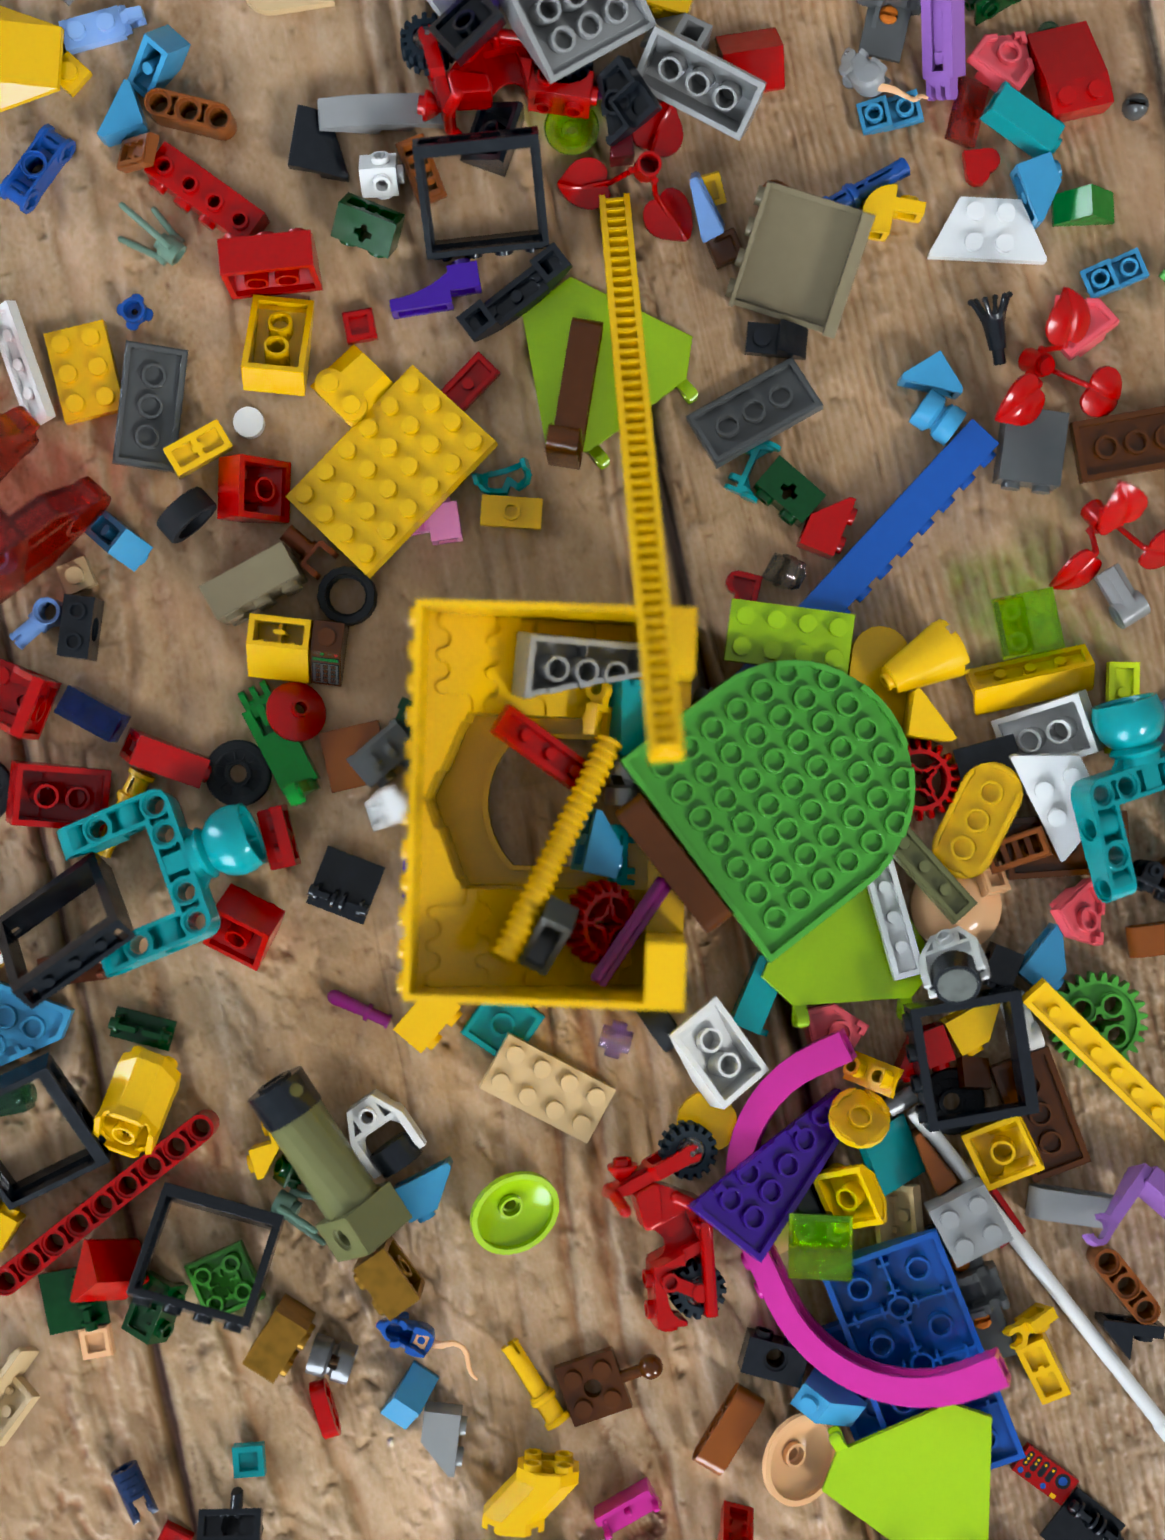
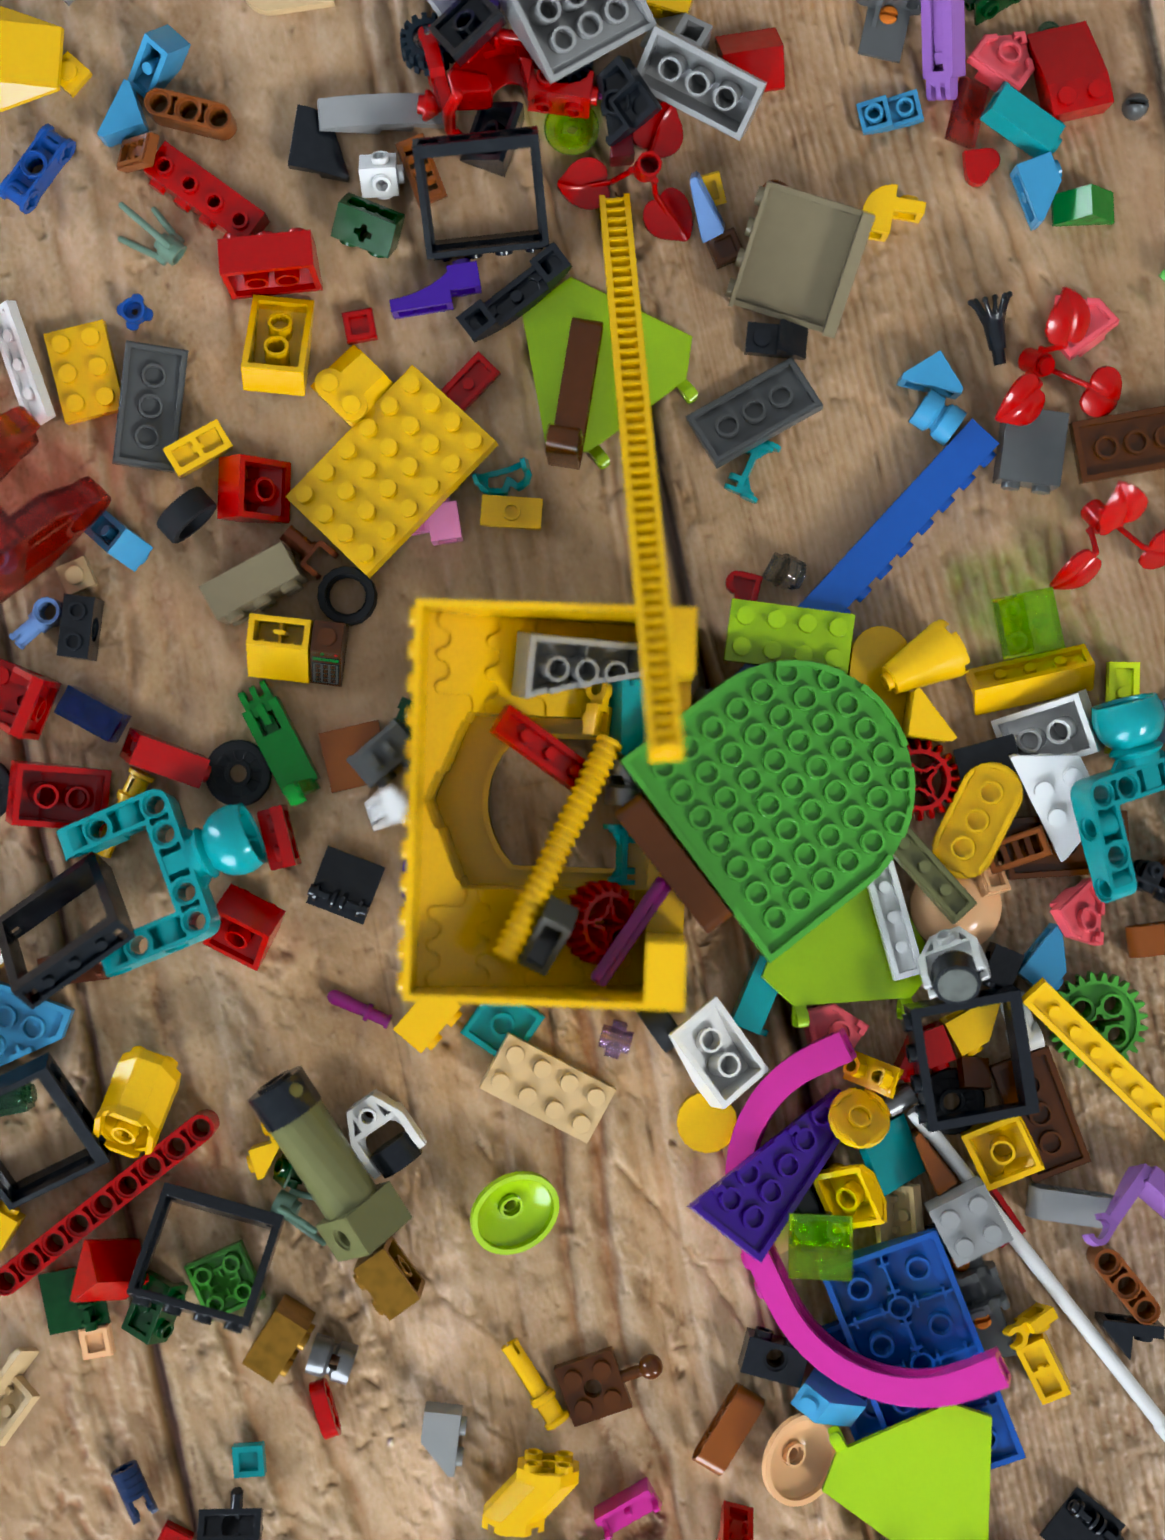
(101, 27): light blue hinge -> none
(142, 1028): dark green hinge -> none
(249, 422): white tile -> none
(284, 717): red dish -> none
(410, 1395): dark azure slope -> none
(416, 1337): blue animal -> none
(424, 1190): dark azure slope -> none
(597, 847): dark azure slope -> none
(687, 1237): red piece -> none
(780, 477): dark green brick -> none
(825, 528): red slope -> none
(856, 193): blue pin -> none
(868, 76): light grey animal -> none
(988, 232): white wing -> none
(1045, 1474): tile -> none
(1114, 274): dark azure slope -> none
(1125, 603): light grey piece -> none

